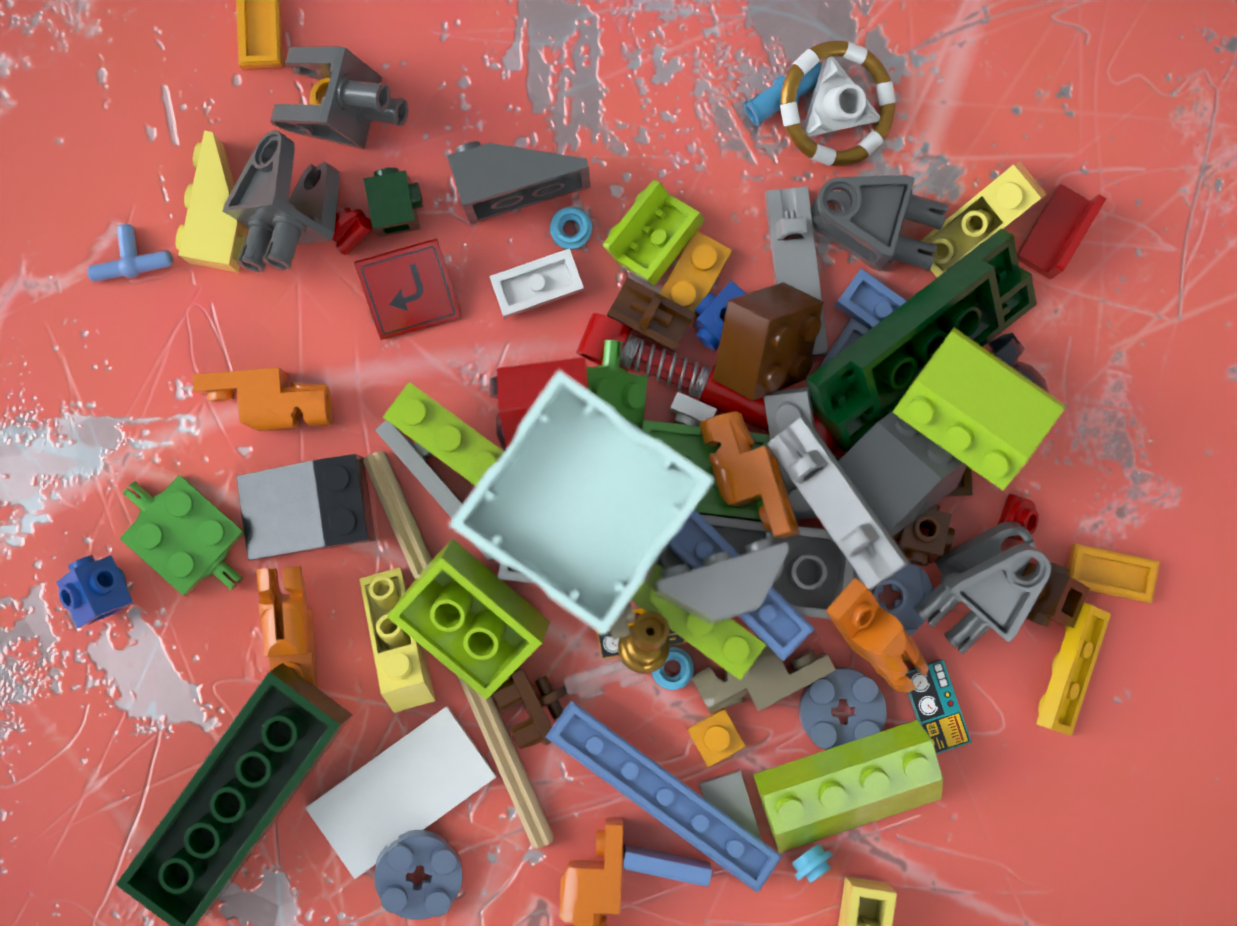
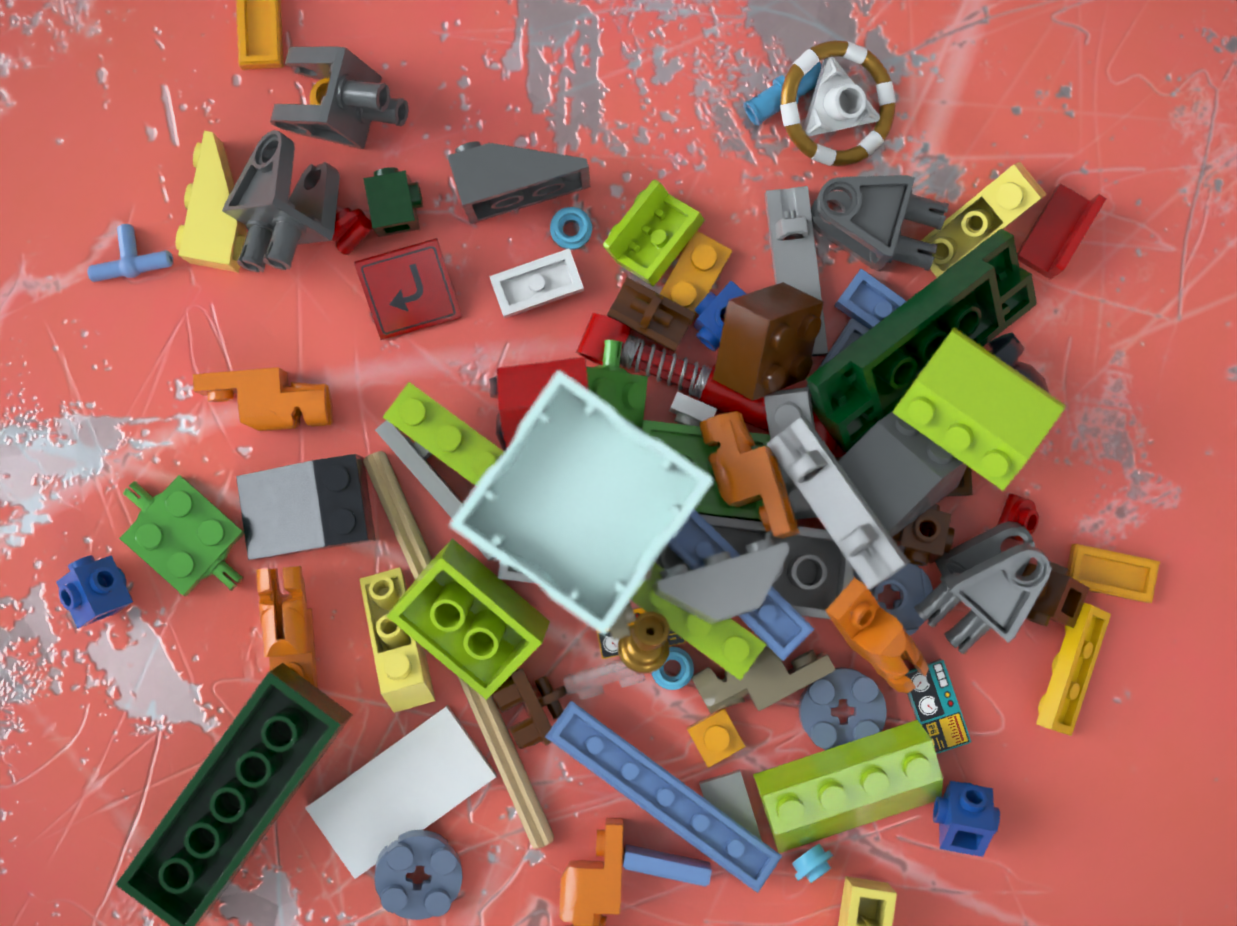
(966, 818): none -> blue brick

